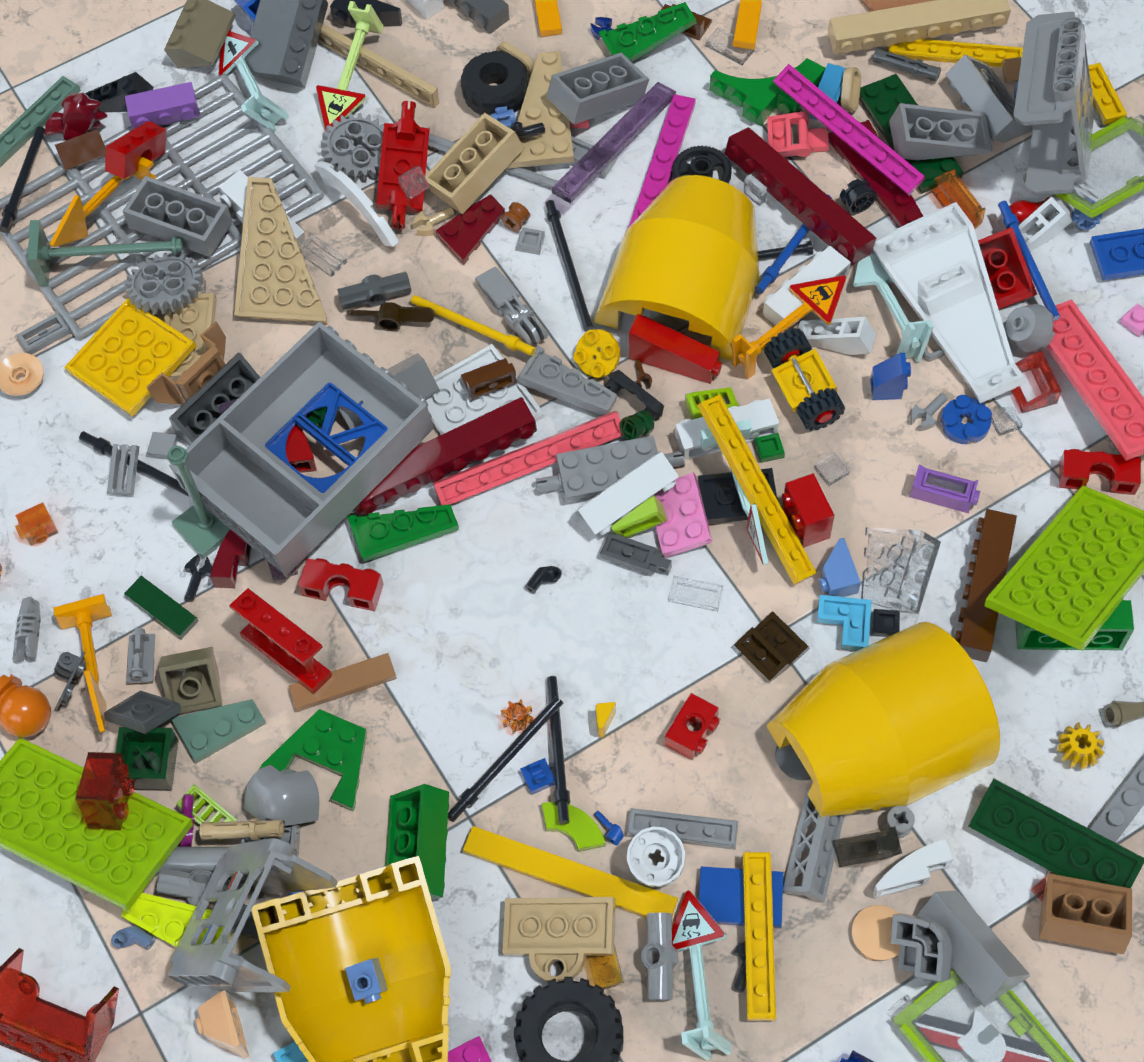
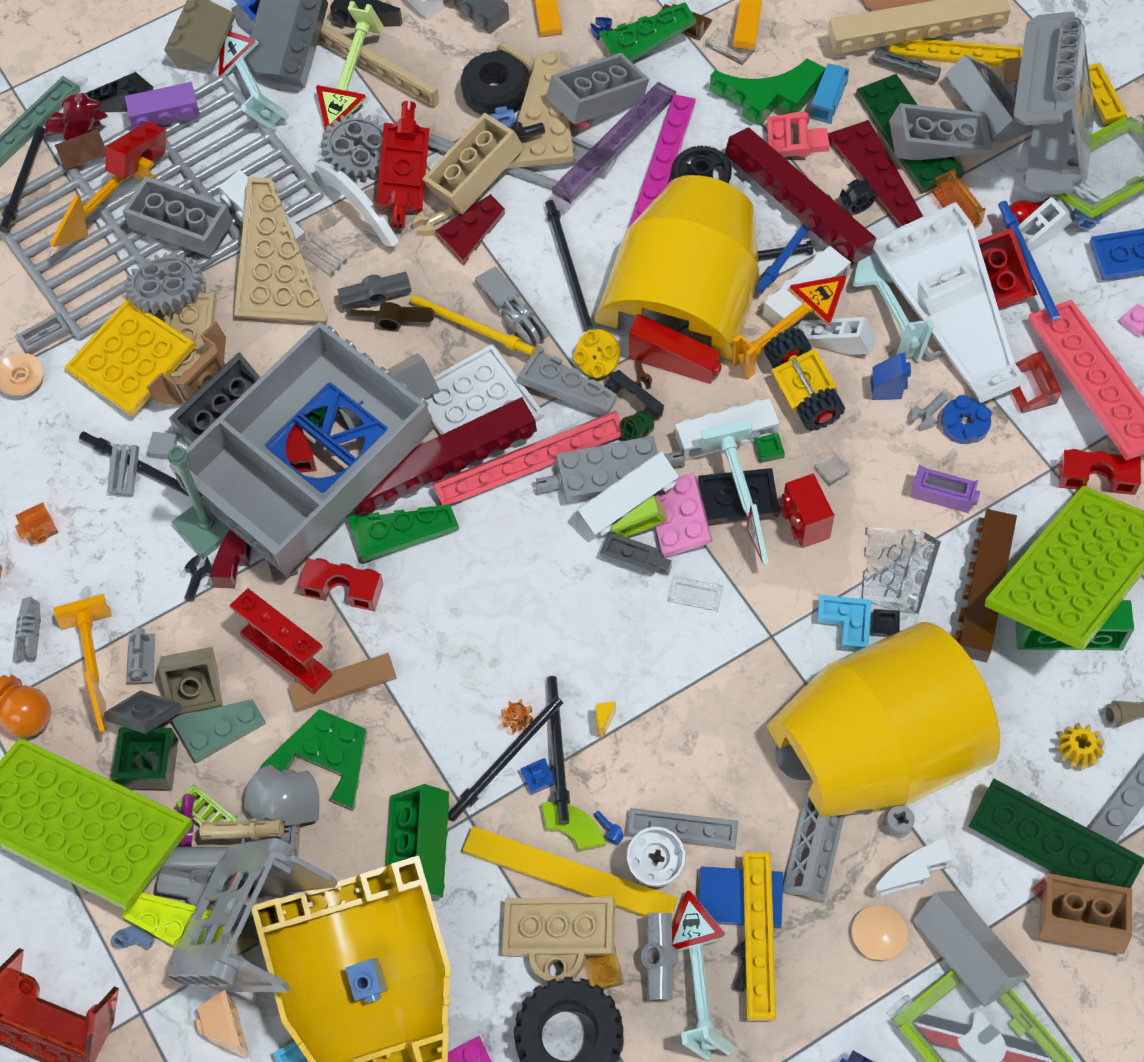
(41, 252): sand green tile -> none
(68, 668): dark grey hinge -> none
(104, 791): clear red brick -> none
(161, 607): dark green tile -> none
(413, 182): clear tile -> none
(489, 378): reddish brown panel -> none
(515, 216): dark orange wheel -> none
(530, 241): light grey tile -> none
(543, 575): black arm -> none
(695, 398): lime slope -> none
(696, 712): red brick -> none
(755, 190): clear tile -> none
(757, 489): yellow tile -> none
(771, 646): dark brown slope -> none
(839, 573): medium blue slope -> none
(849, 130): dark pink plate -> none
(851, 89): tan tile -> none
(867, 846): clear smoke slope -> none
(923, 947): light grey brick -> none
(1005, 420): clear tile -> none
(1030, 327): light grey cone -> none

